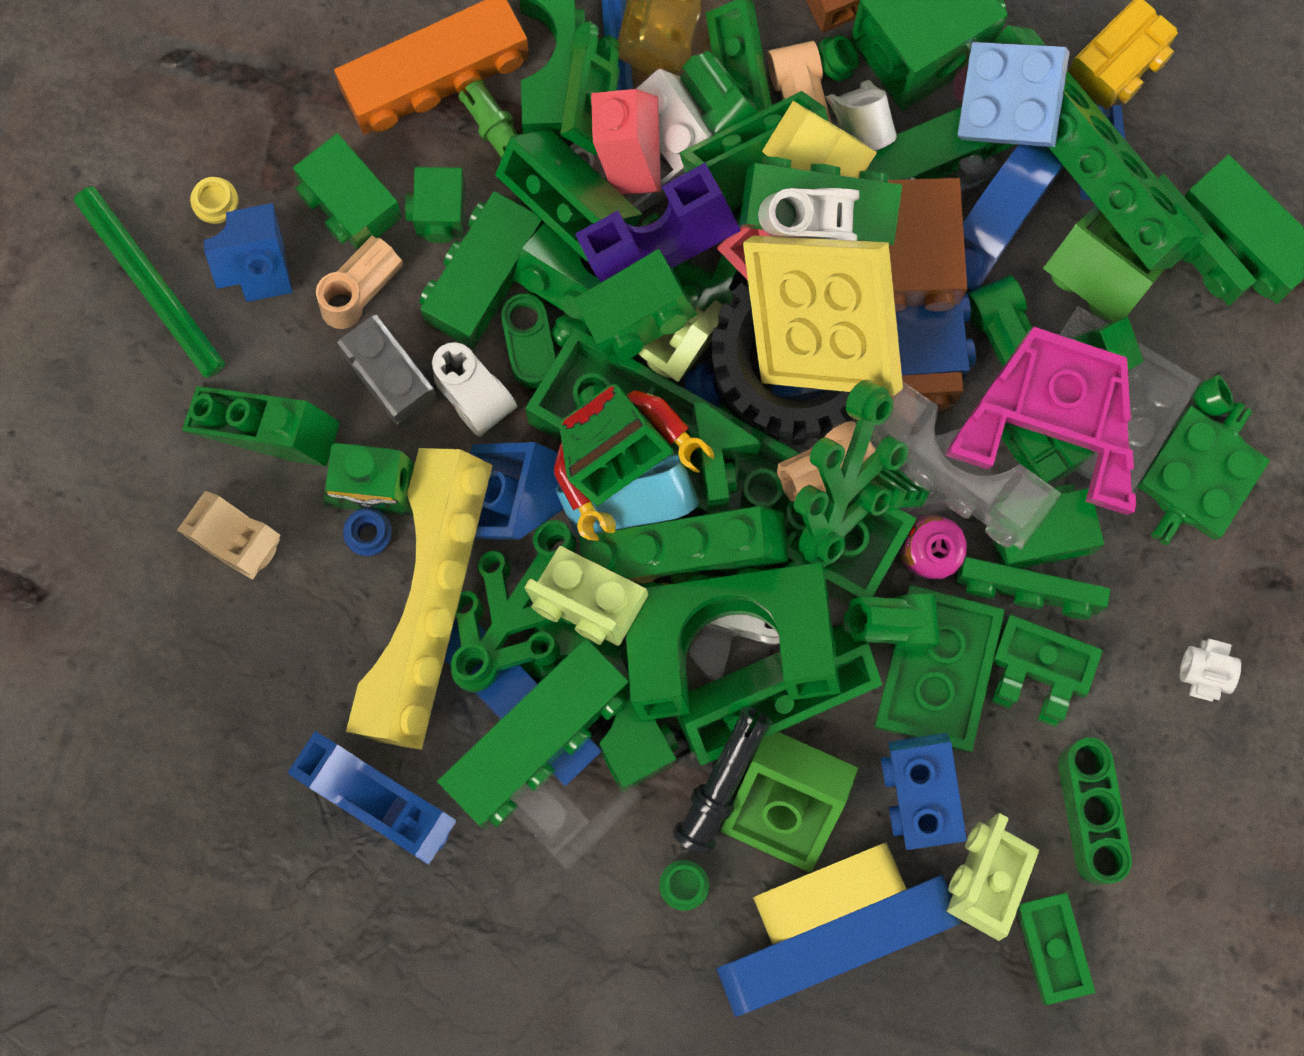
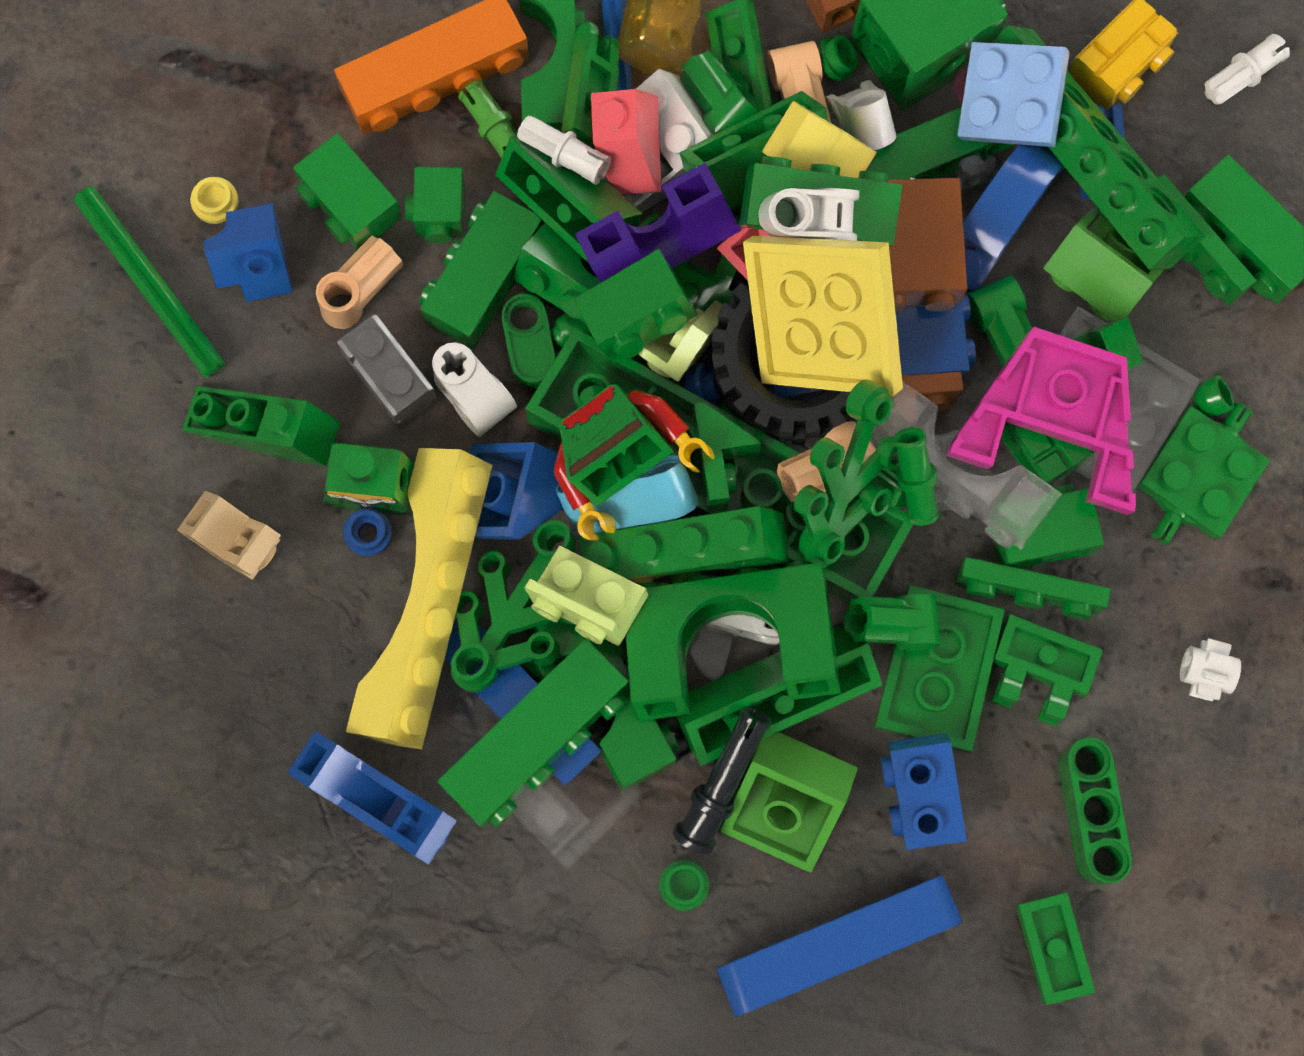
(565, 149): none -> white axle
(829, 893): light yellow beam -> none
(916, 476): none -> green pin
(948, 547): dark pink head -> none
(992, 879): yellowish green bracket -> none
(1246, 69): none -> white axle

